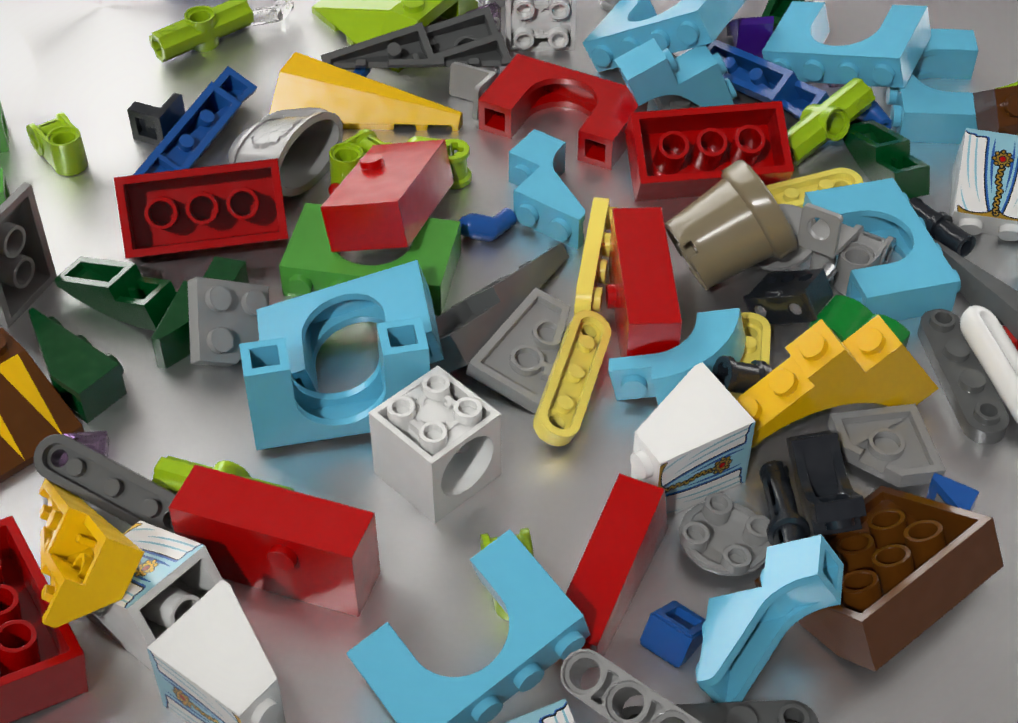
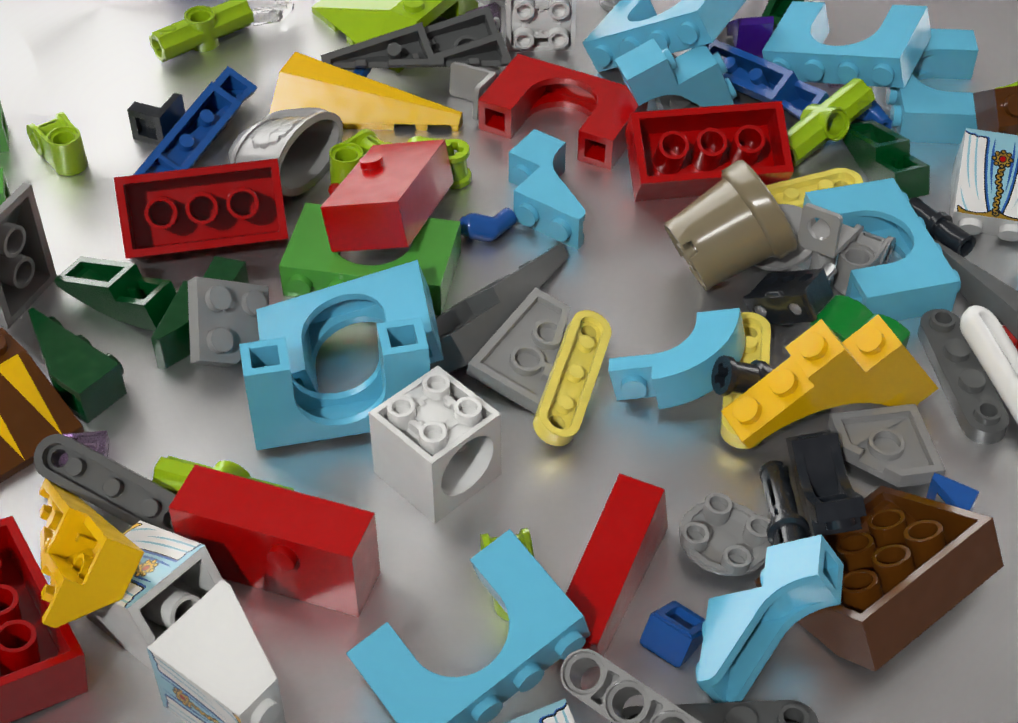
(593, 267): light yellow plate -> none
(642, 283): red brick -> none
(694, 442): white slope -> none

